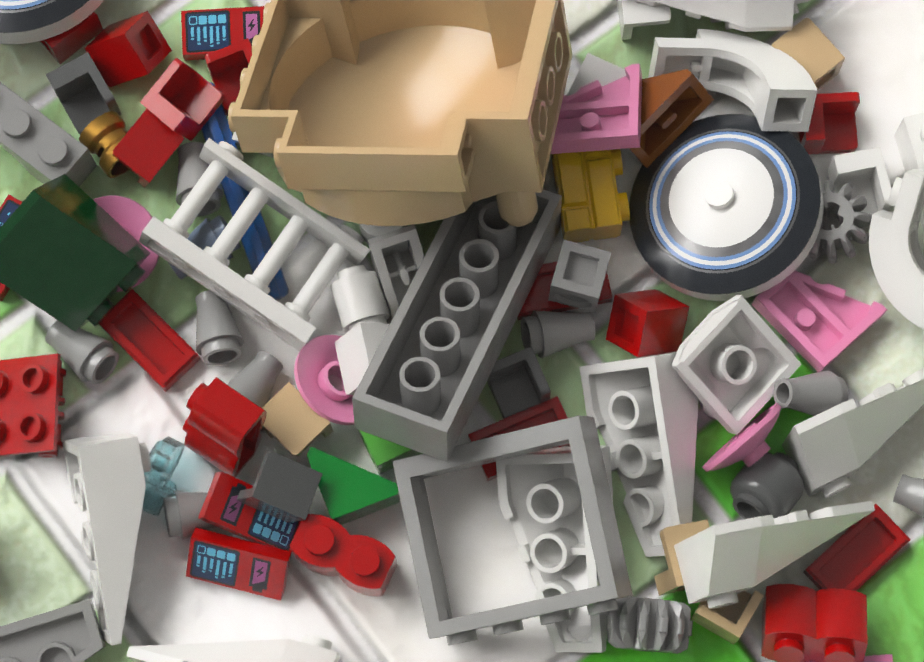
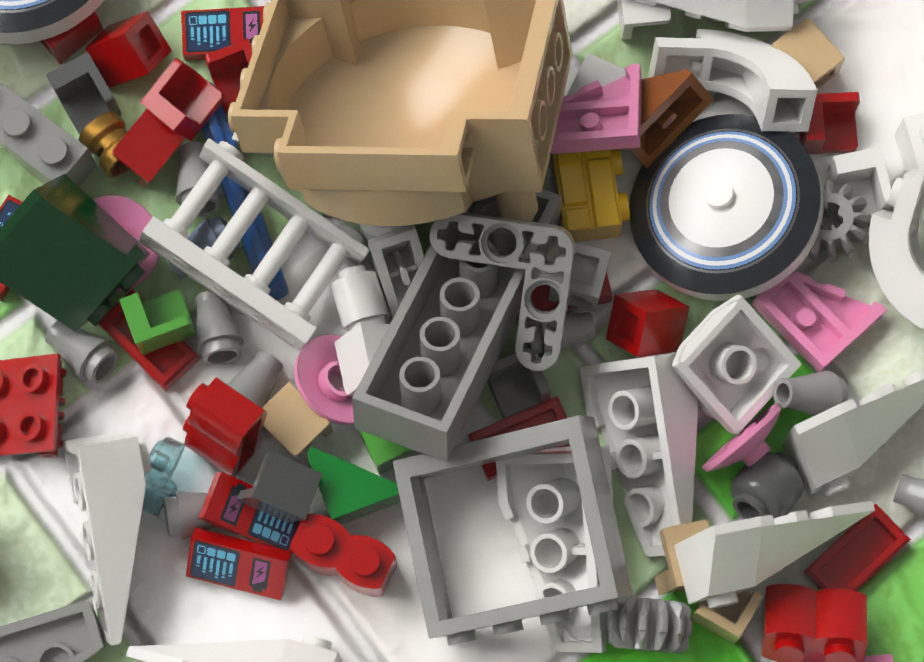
(157, 320): none -> bright green panel
(537, 273): none -> light grey beam

